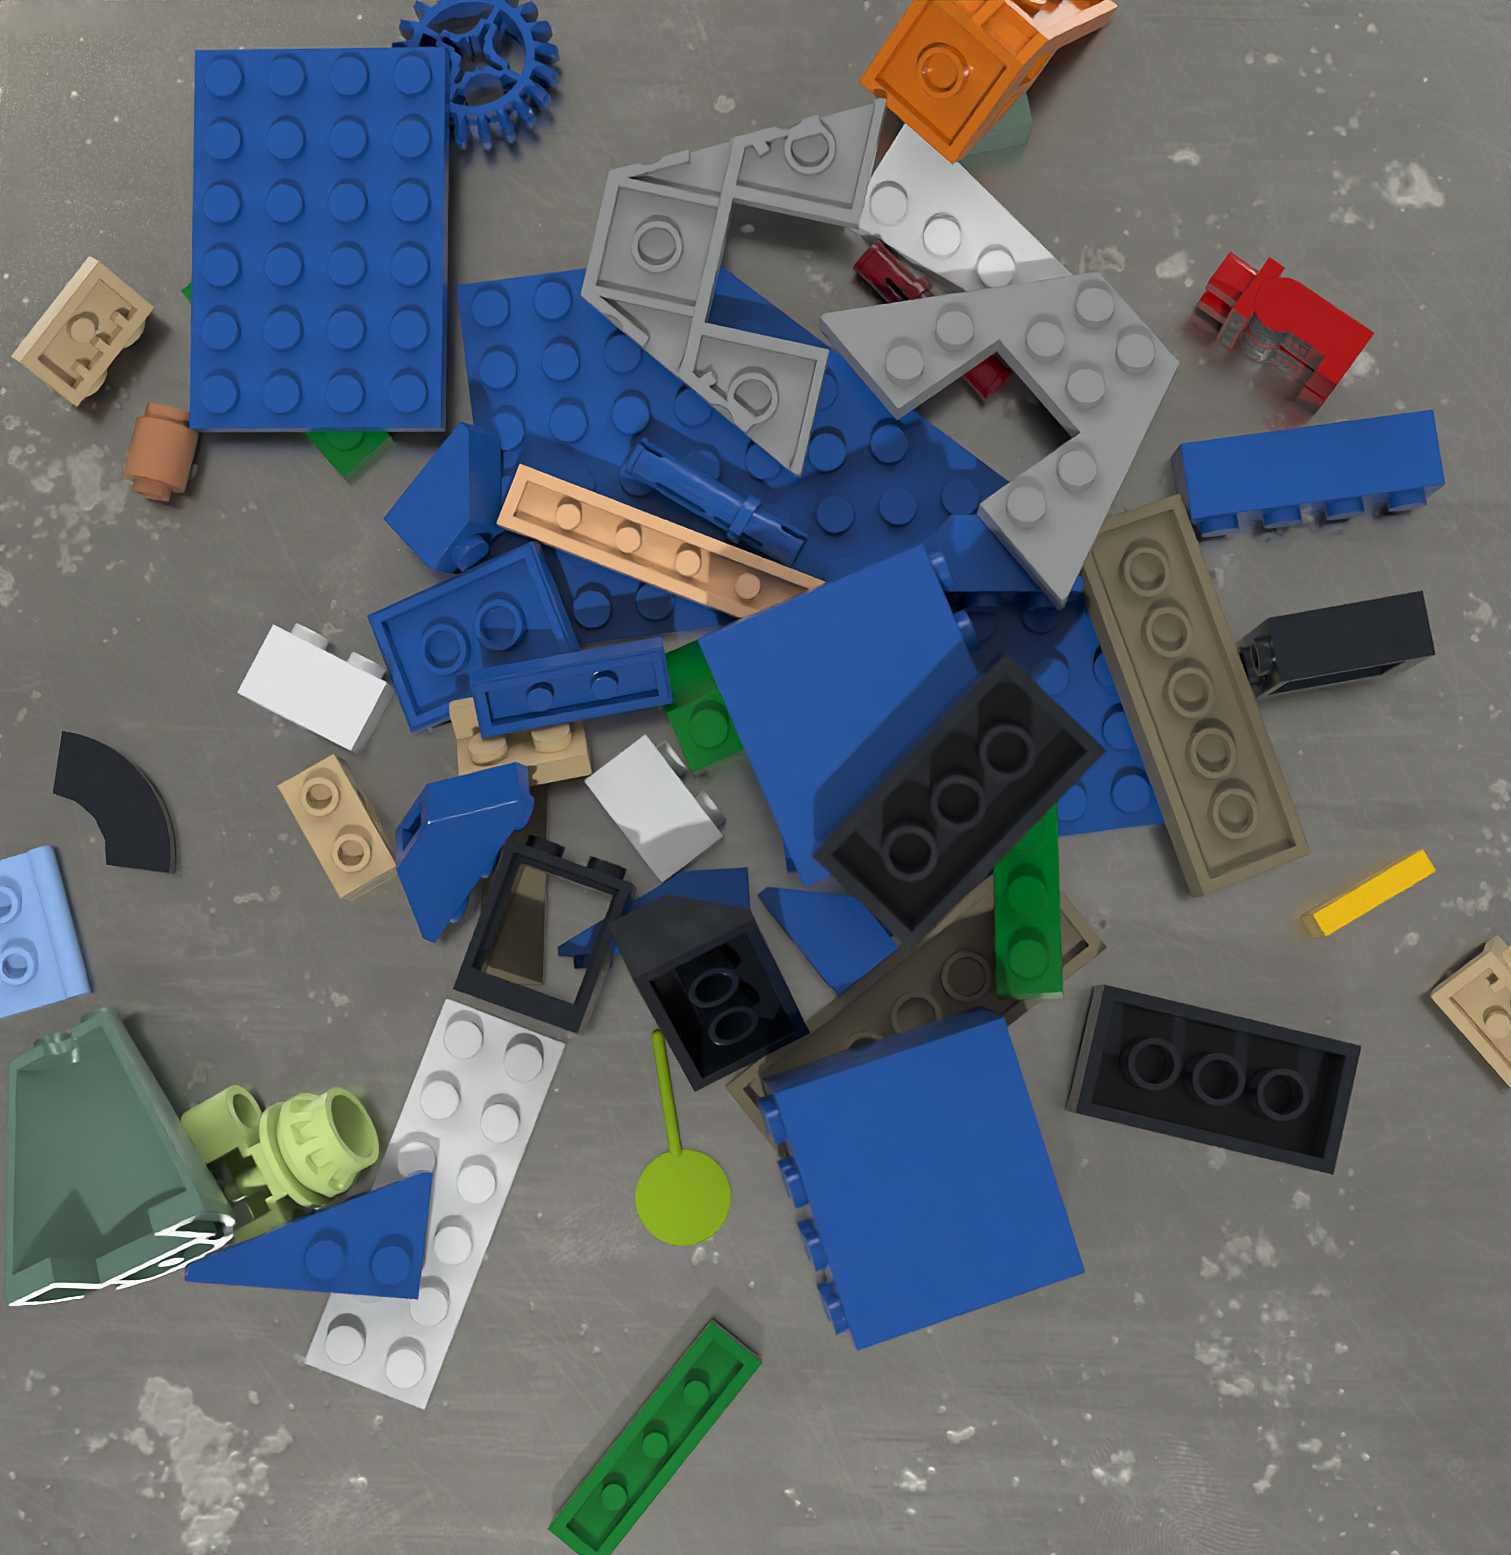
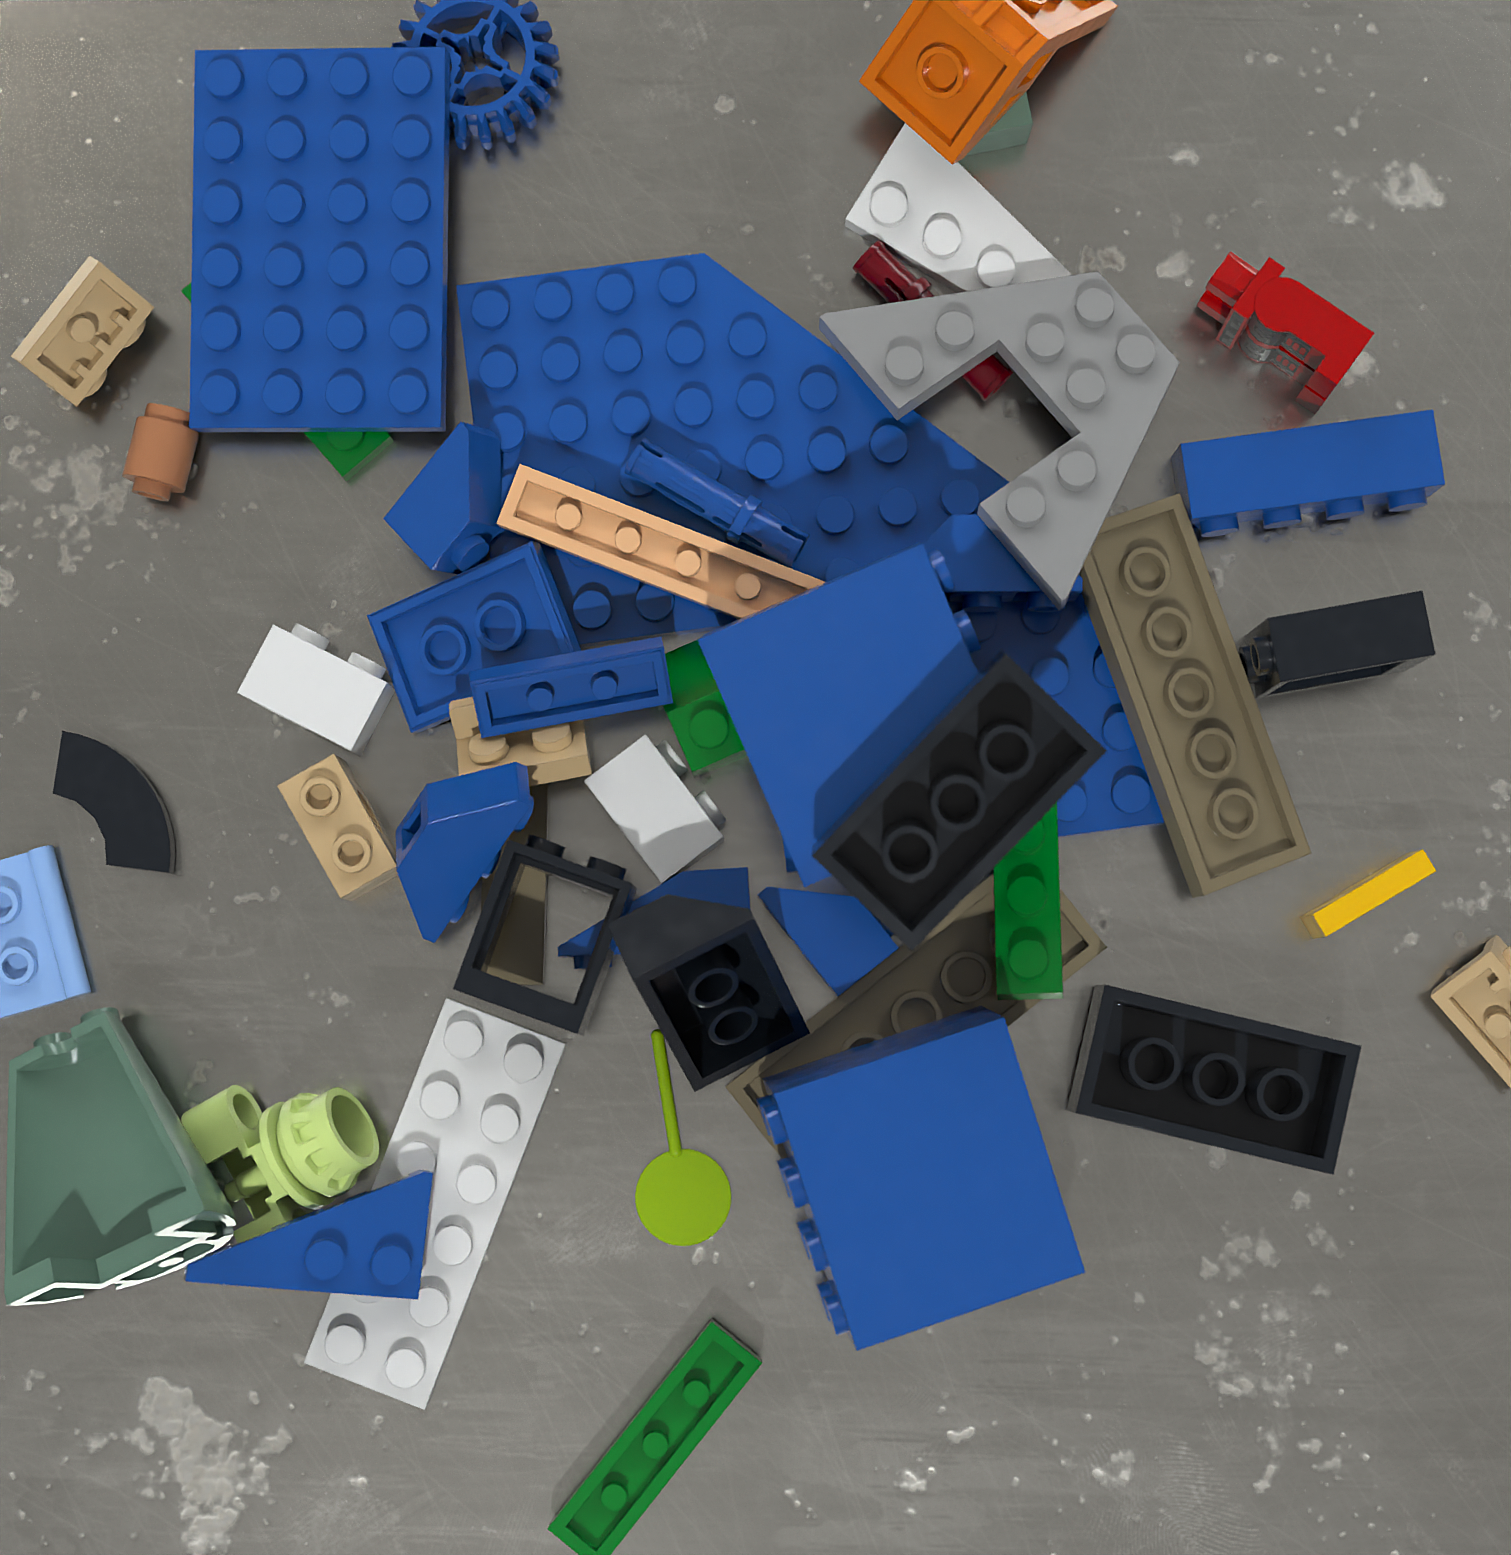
(664, 248): light grey wing -> none

